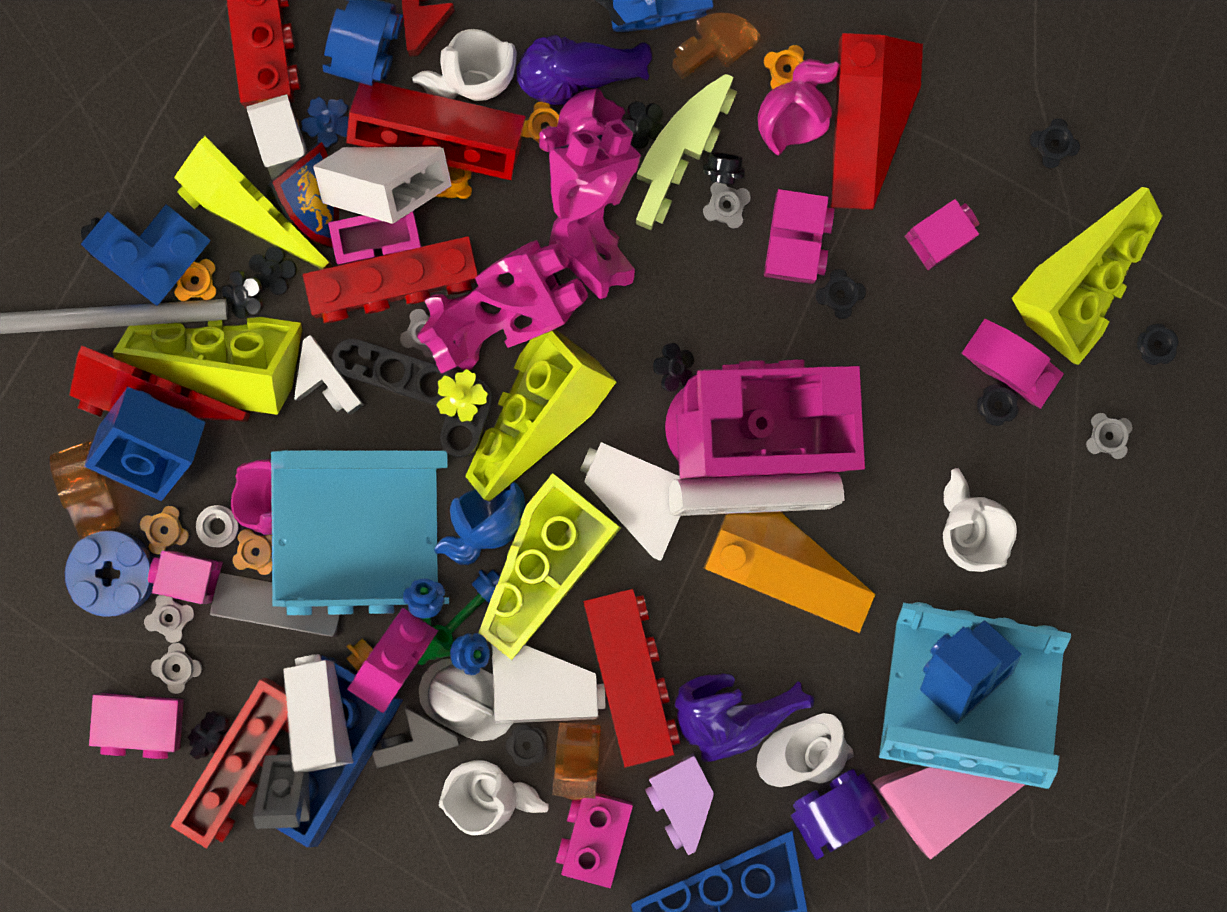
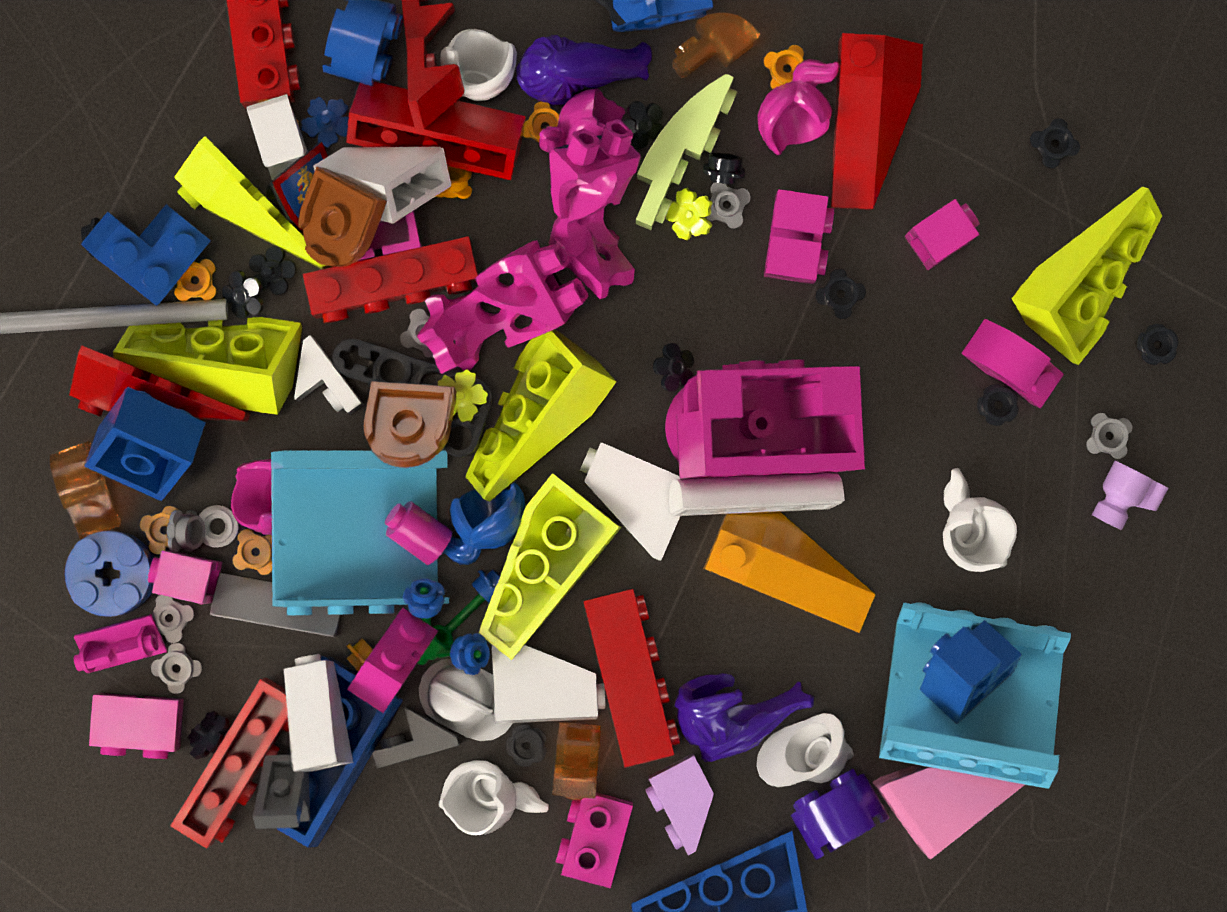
(118, 644): none -> dark pink hinge
(185, 531): none -> light grey plate
(338, 219): none -> dark orange tile
(408, 421): none -> tile
(417, 532): none -> dark pink brick
(430, 86): none -> red slope
(689, 214): none -> neon yellow plant
(1126, 489): none -> lavender piece

